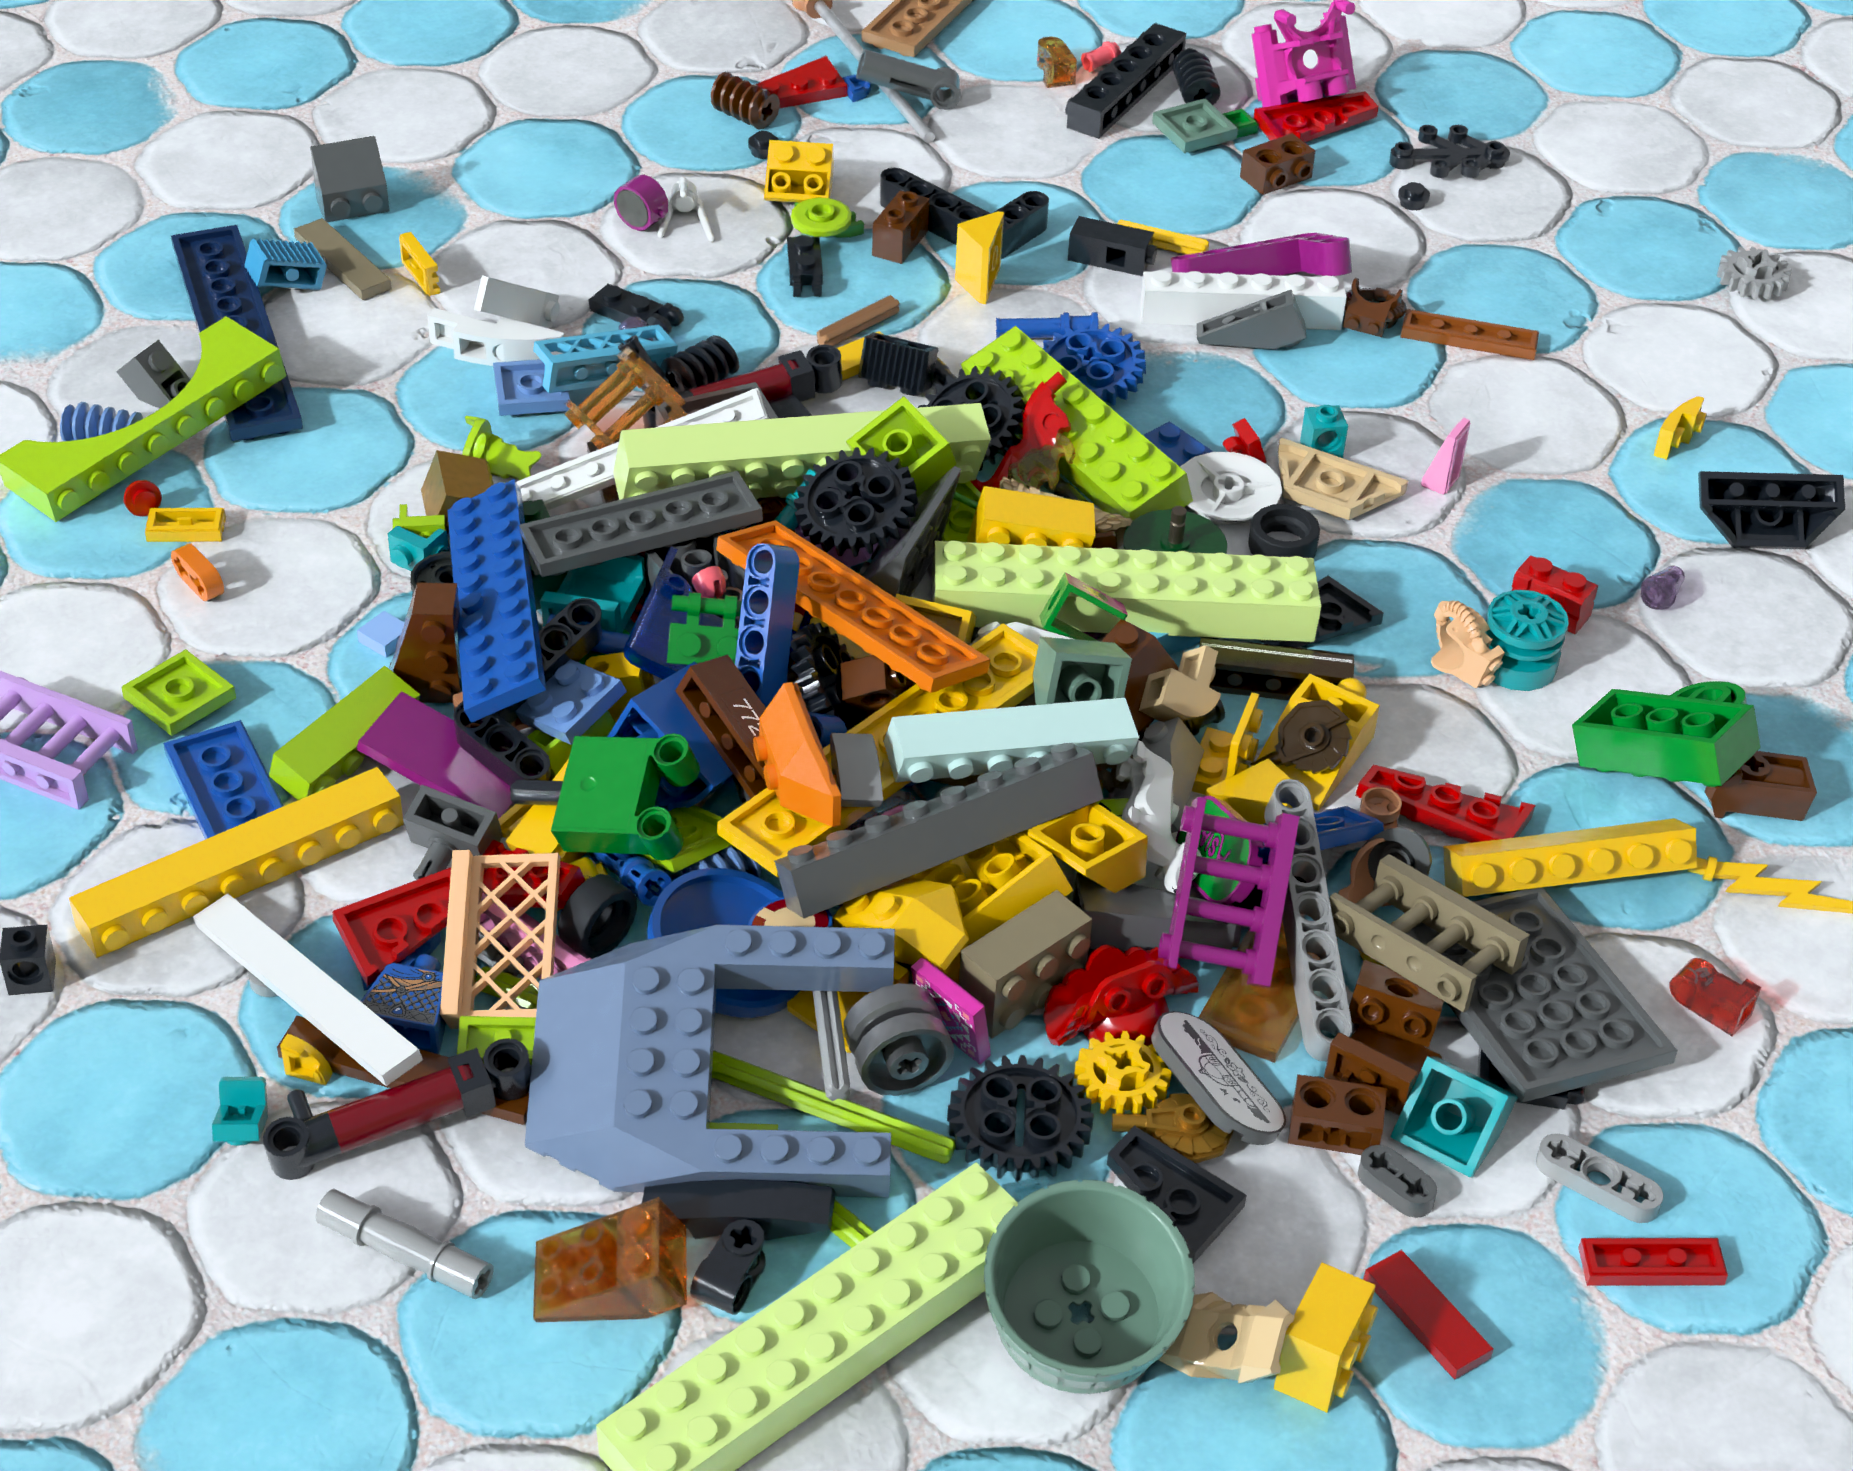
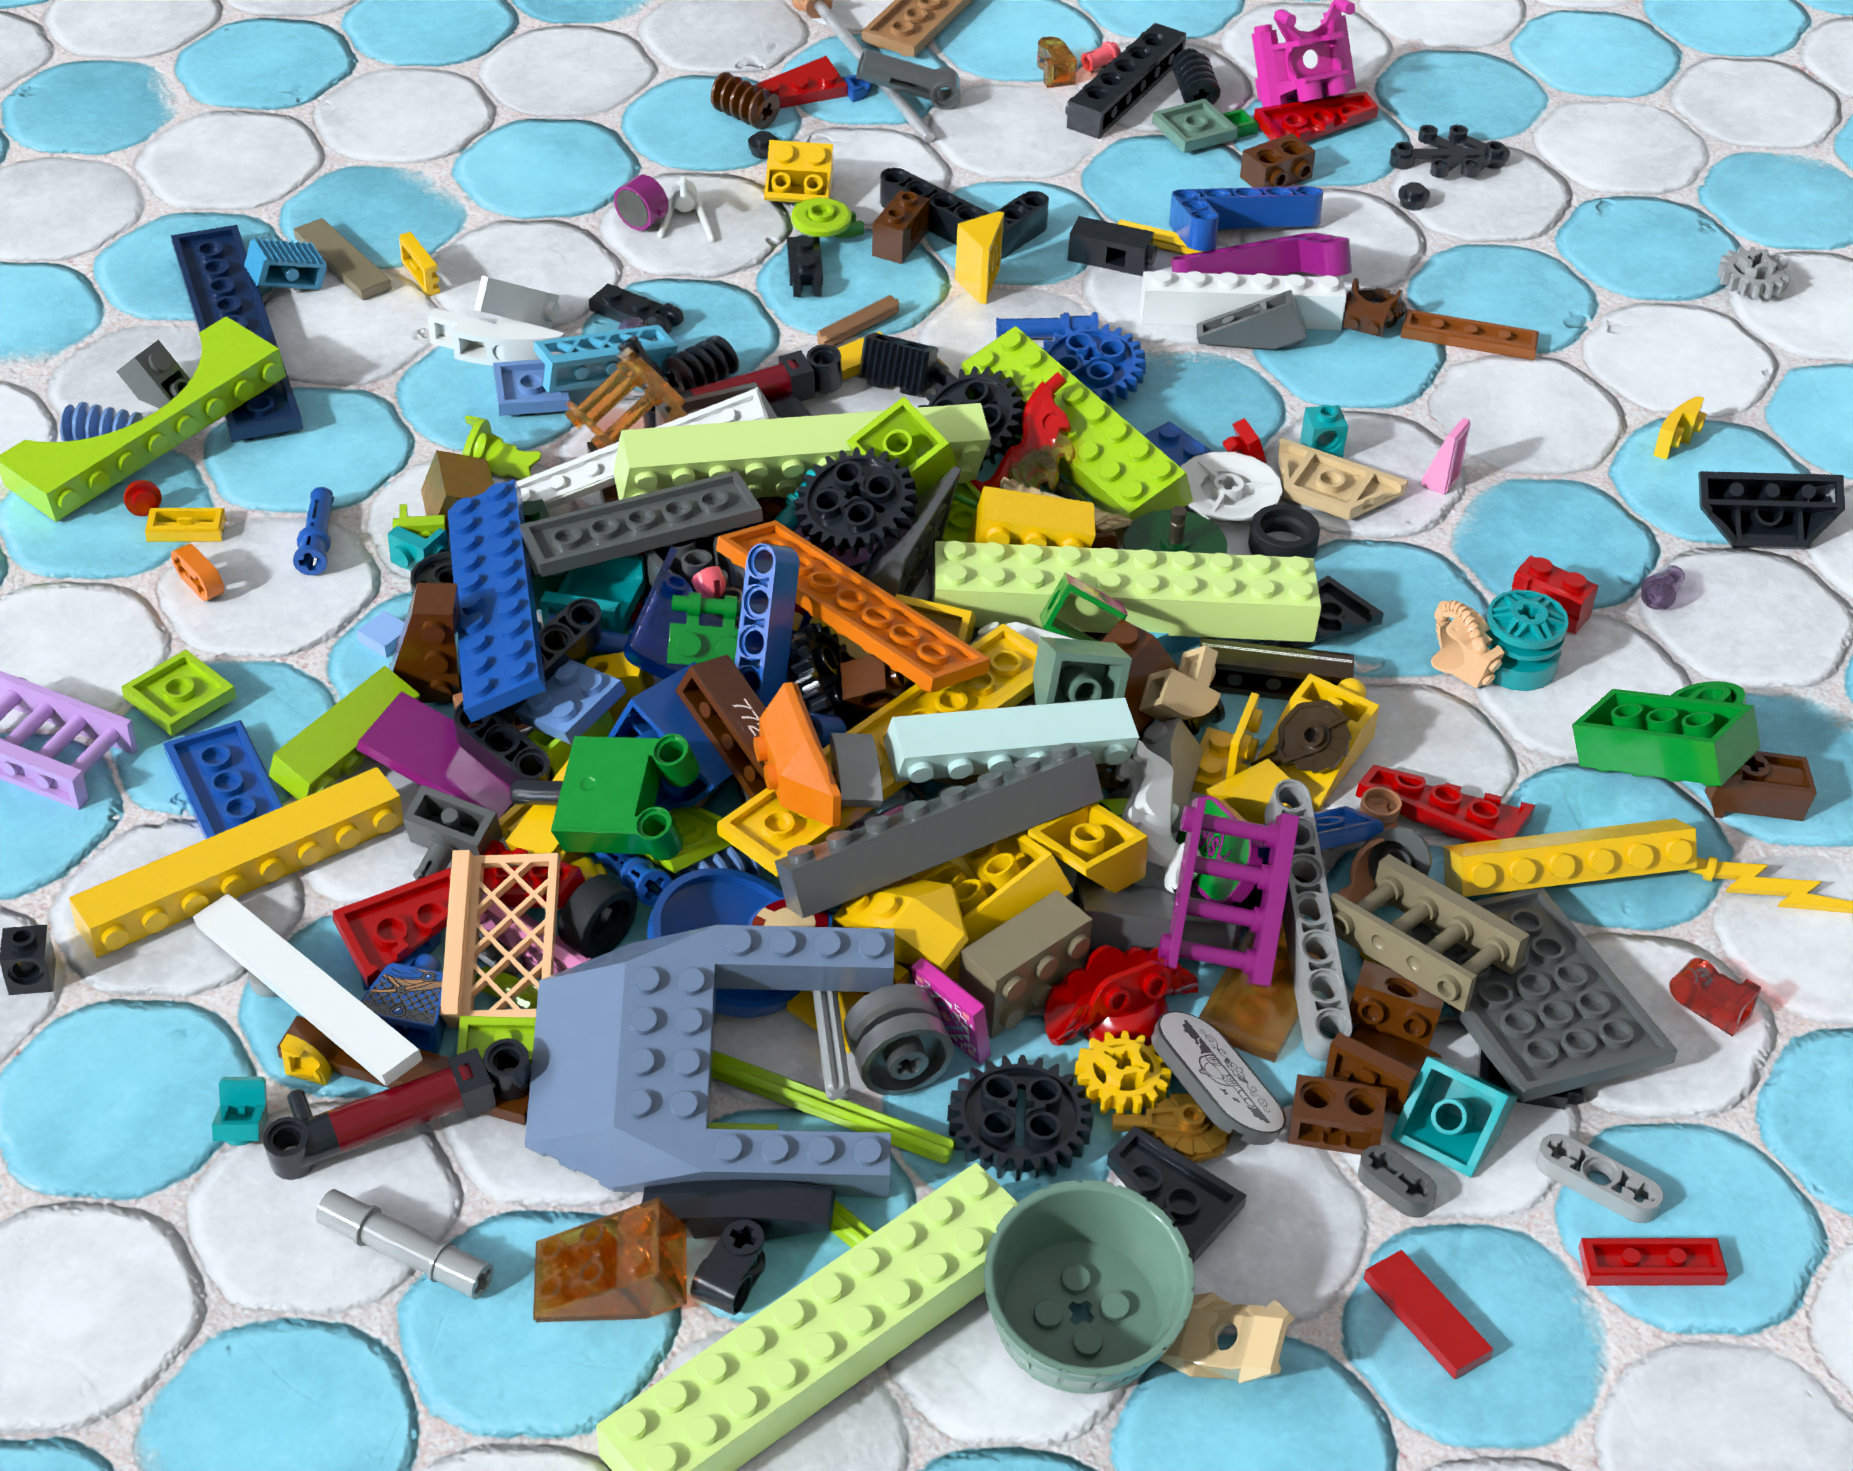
(314, 539): none -> blue pin
(349, 179): dark grey slope -> none
(1201, 212): none -> blue beam
(1326, 1338): yellow brick -> none

